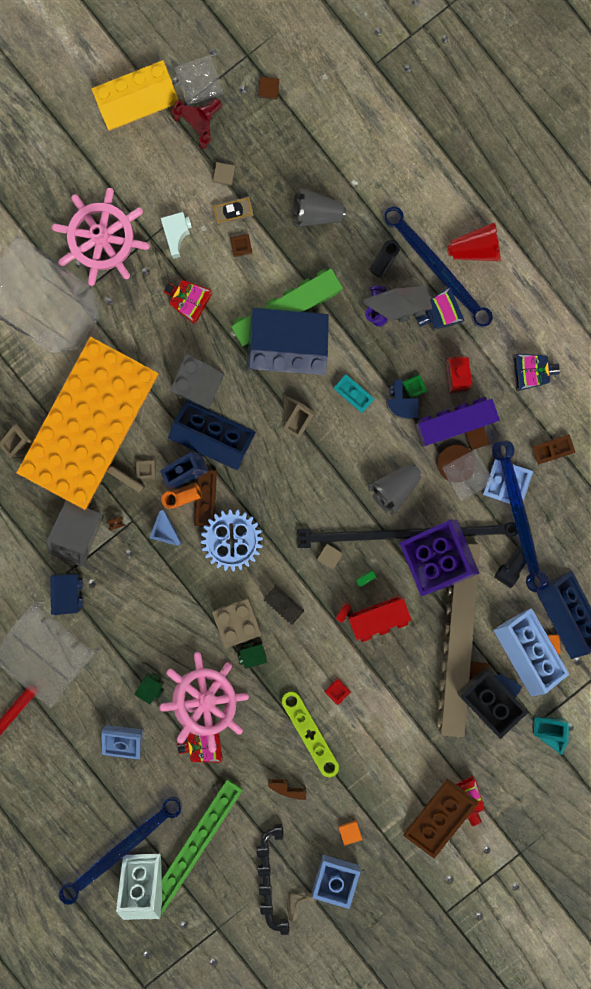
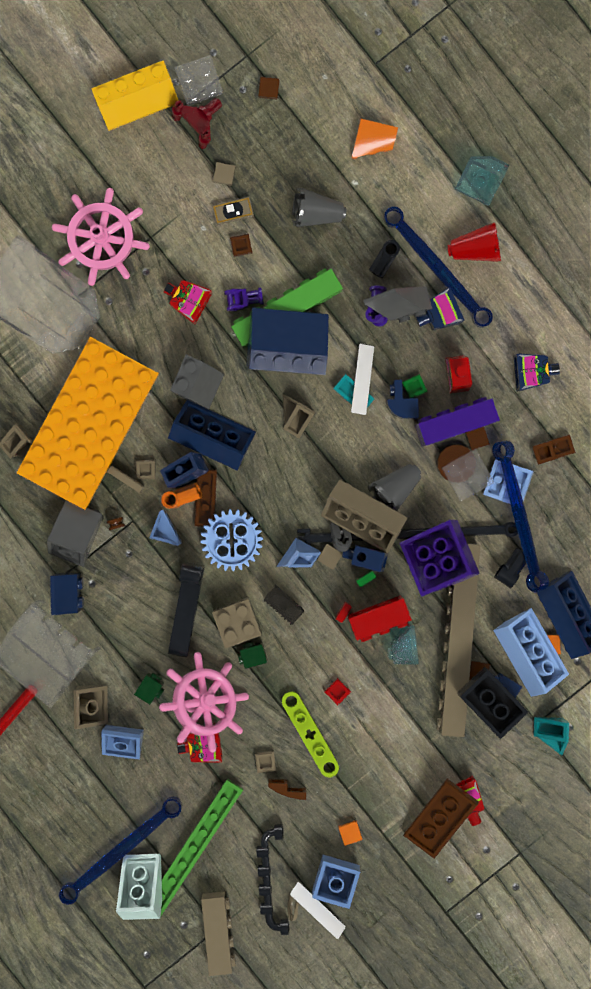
(90, 706): none -> dark tan slope
(175, 229): light aqua arch -> none
(191, 580): none -> black beam
(217, 933): none -> dark tan brick
(243, 298): none -> dark purple connector
(265, 761): none -> dark tan tile
(299, 555): none -> medium blue slope
(317, 910): none -> white sticker
(337, 534): none -> dark grey beam
(362, 379): none -> white sticker
(363, 516): none -> dark tan brick
(373, 138): none -> orange slope
(374, 560): none -> dark blue torso
(404, 646): none -> clear light blue slope
(482, 178): none -> clear light blue slope

